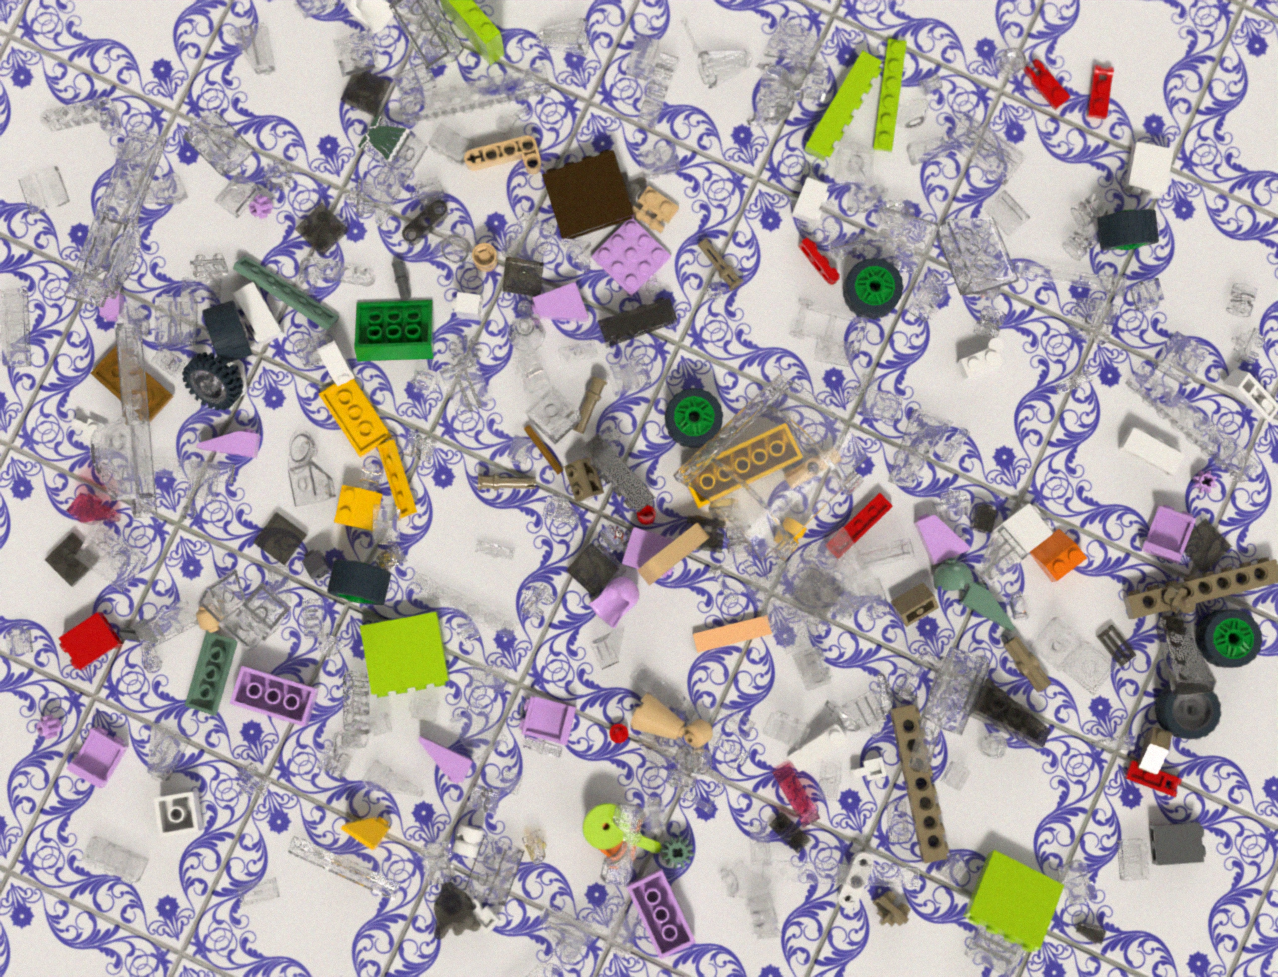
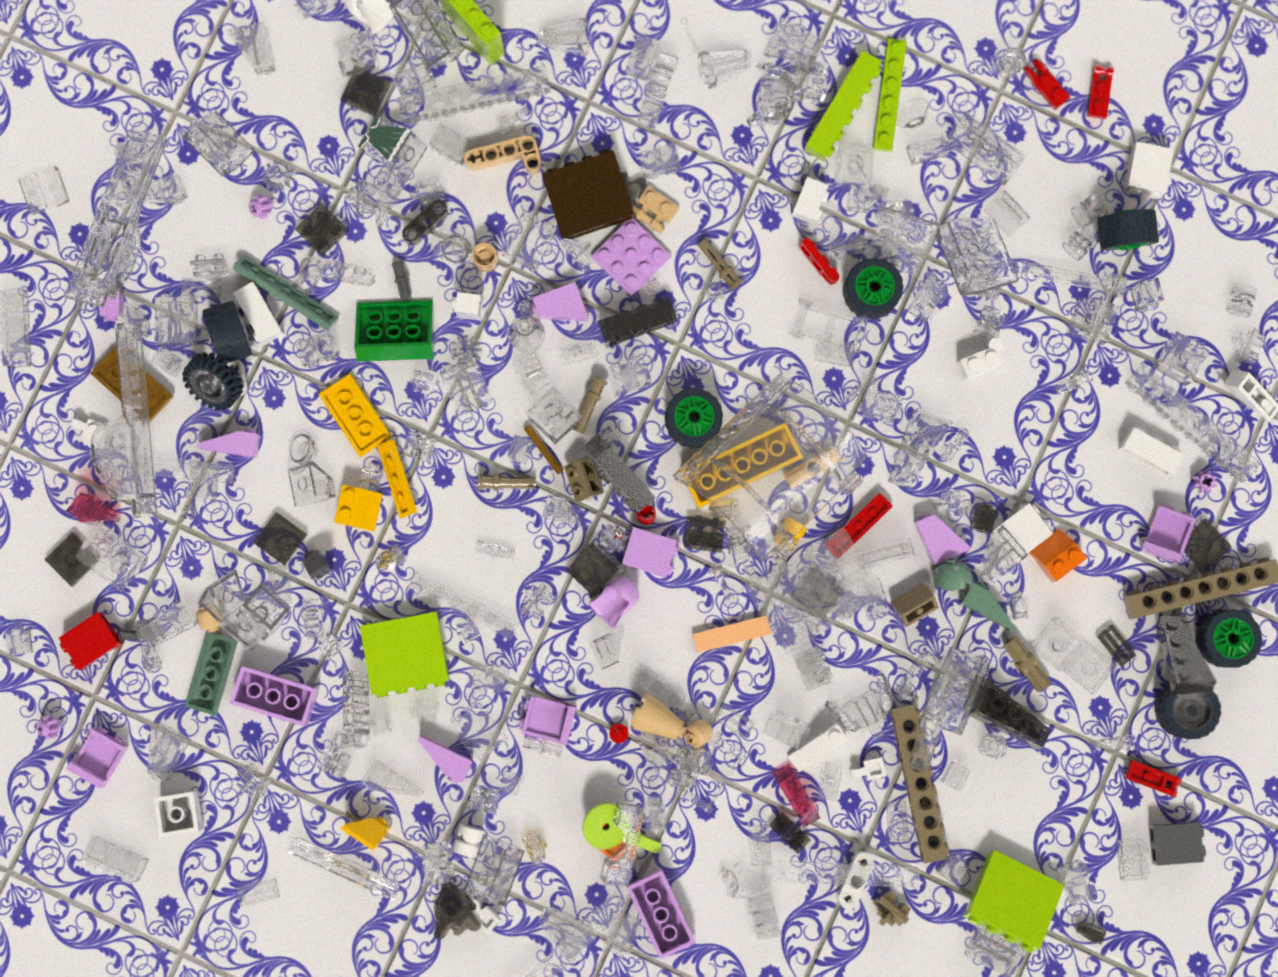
(79, 117): clear beam -> none
(237, 195): clear plate -> none
(336, 363): white slope -> none
(359, 582): black wheel -> none
(384, 524): clear brick -> none
(523, 276): clear smoke tile -> none
(673, 553): tan beam -> none
(677, 859): sand green gear -> none
(923, 84): clear bush -> none
(1154, 750): slope -> none
(1180, 600): dark tan hips -> none

